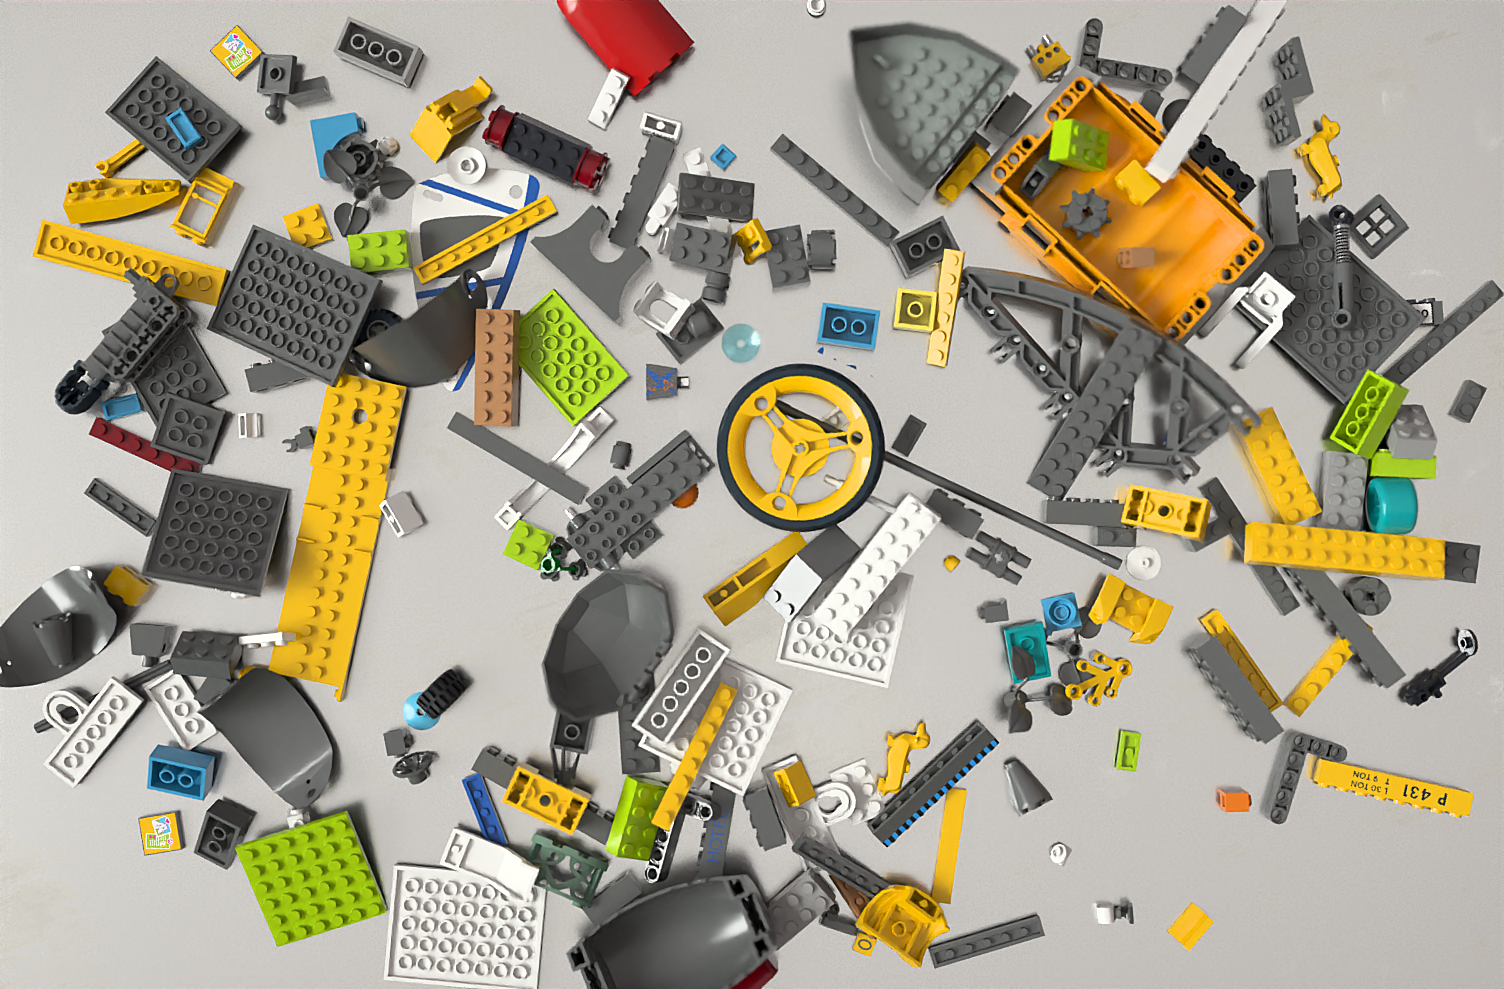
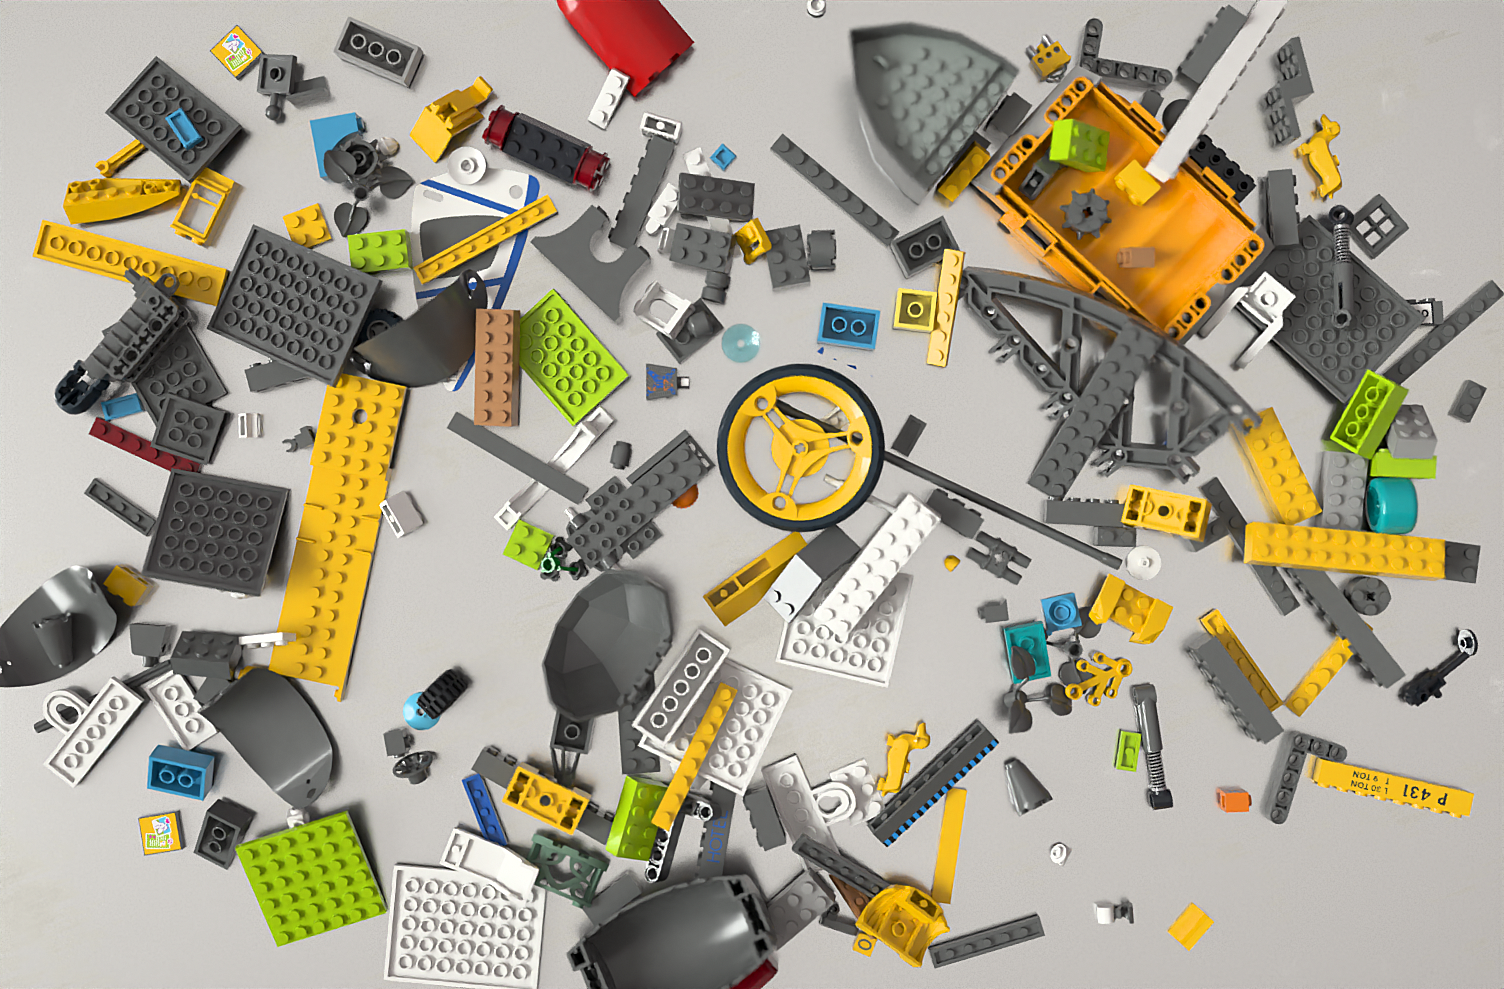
(794, 784): yellow panel -> none
(1146, 700): none -> piece

